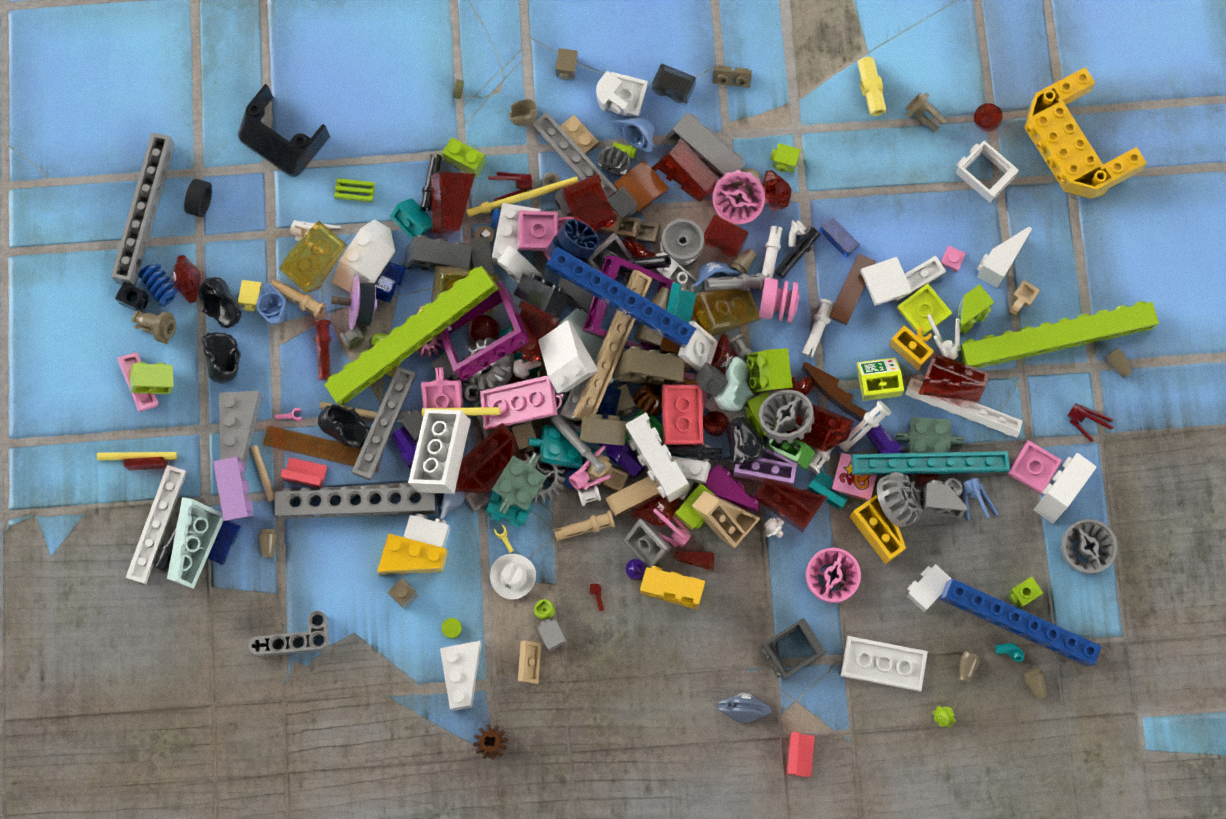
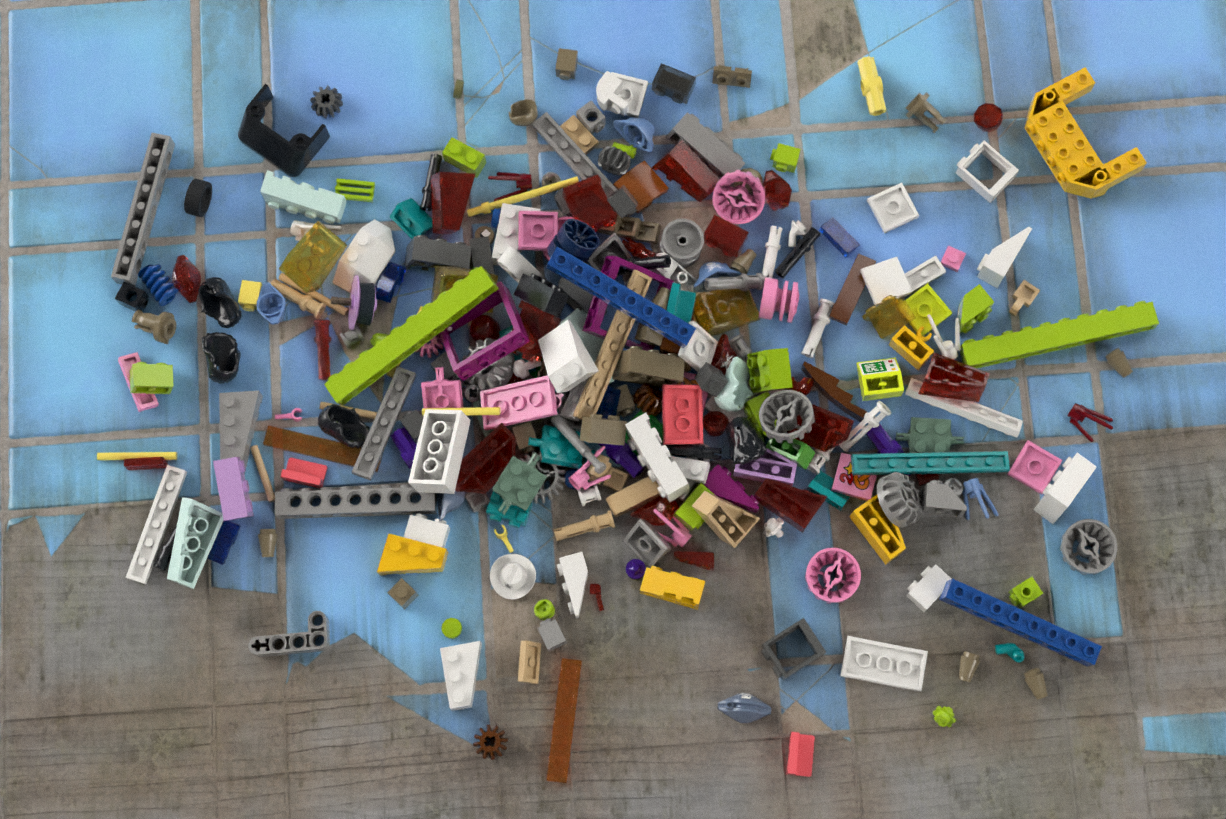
(302, 198): none -> light aqua wedge
(315, 295): none -> tan bar
(327, 108): none -> dark grey gear
(564, 720): none -> clear orange tile
(575, 575): none -> white slope
(591, 110): none -> light grey brick
(889, 315): none -> clear yellow bracket
(893, 208): none -> white tile

